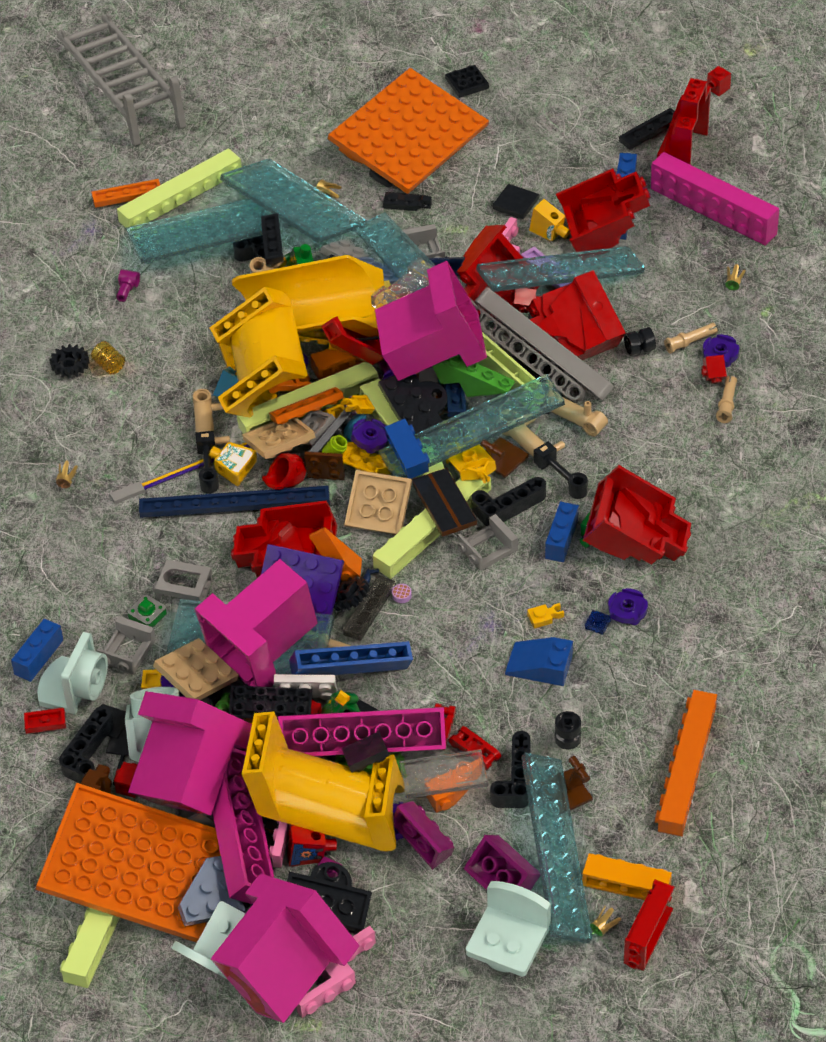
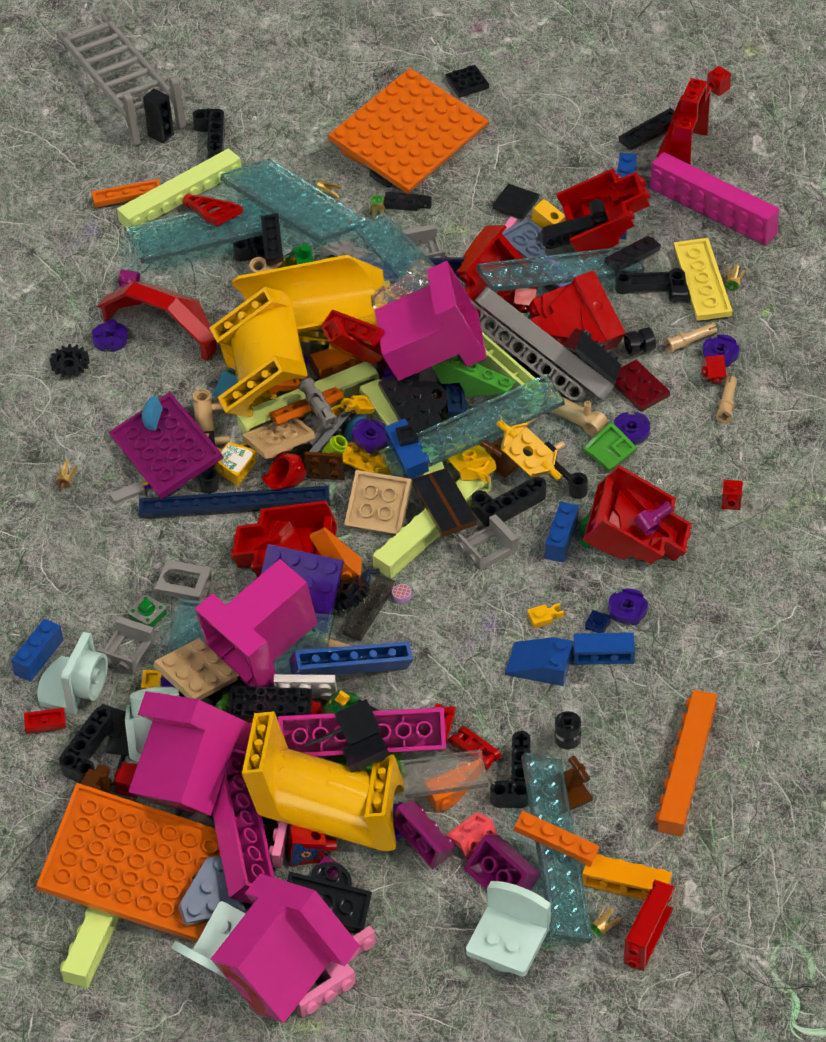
(108, 357): clear yellow wheel -> none
(110, 328): none -> dark purple plate
(151, 413): none -> dark azure brick
(158, 115): none -> black brick
(169, 454): none -> magenta plate
(182, 309): none -> red panel
(214, 123): none -> black beam
(226, 211): none -> red plate
(318, 403): none -> light grey piece
(355, 722): none -> black piece
(357, 328): none -> red tile
(377, 203): none -> piece
(407, 435): none -> black tile
(470, 833): none -> coral bracket
(520, 438): none -> yellow plate
(526, 238): none -> sand blue plate
(556, 838): none -> orange plate
(560, 233): none -> black beam
(593, 354): none -> black slope
(604, 648): none -> blue brick
(610, 447): none -> bright green plate
(632, 253): none -> black plate
(639, 421): none -> dark purple plate
(640, 386): none -> dark red plate
(649, 520): none -> magenta pin
(672, 280): none -> black piece
(703, 279): none -> light yellow plate
(732, 494): none -> red brick

